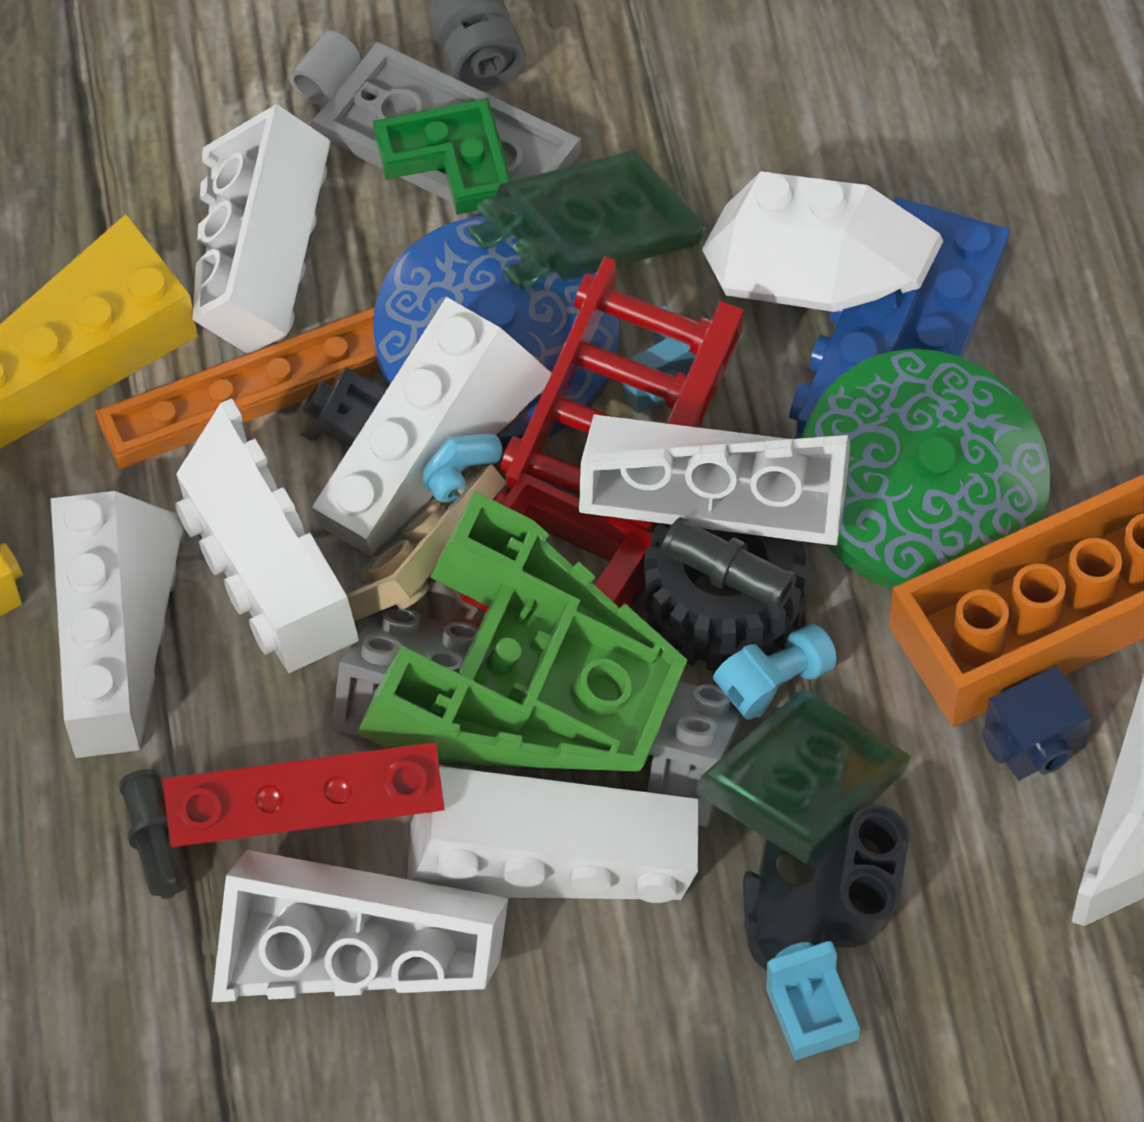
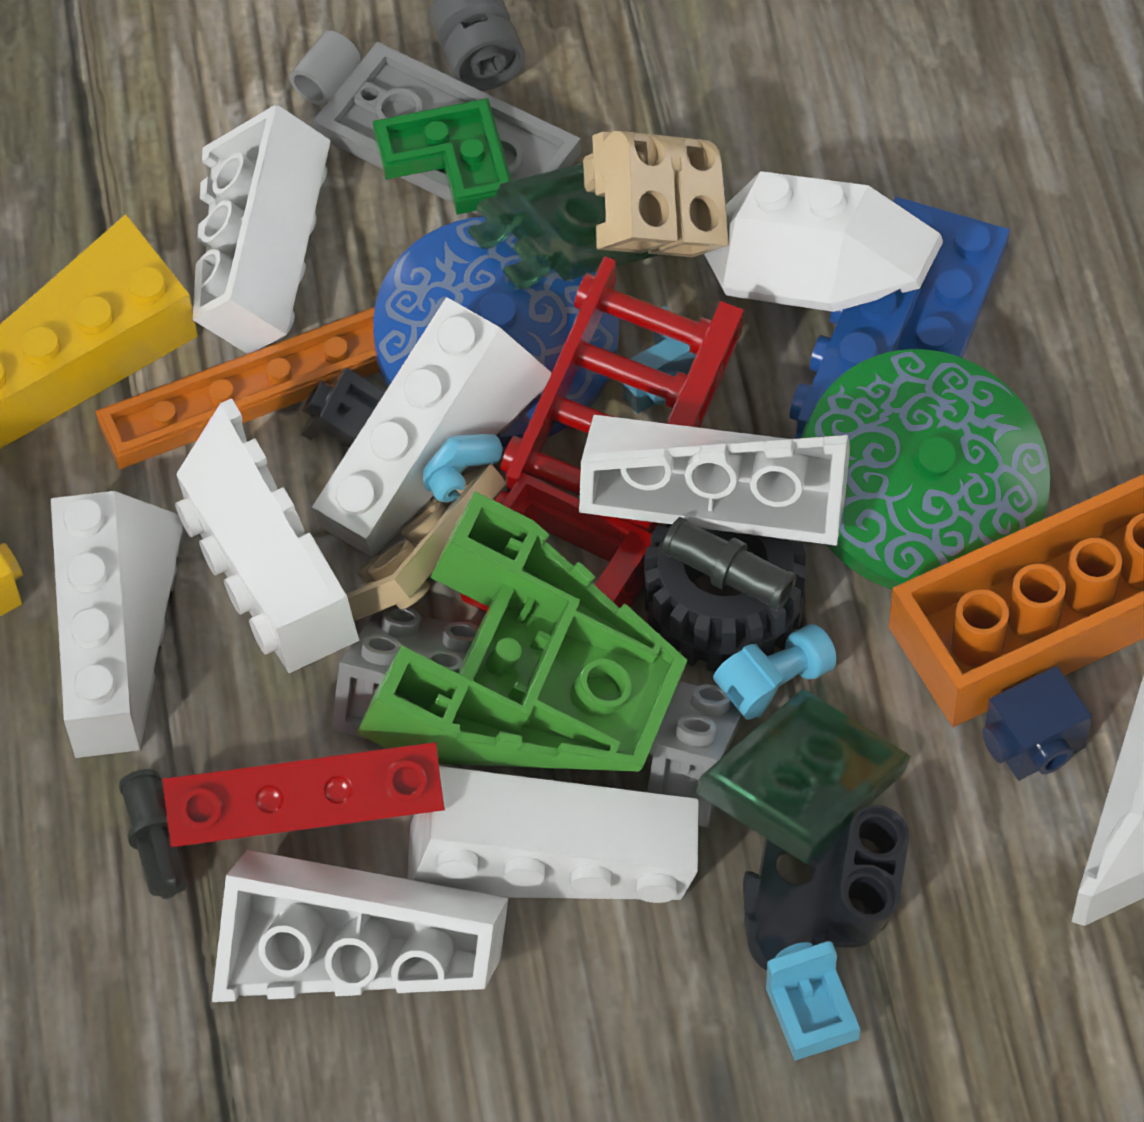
(657, 193): none -> tan hips

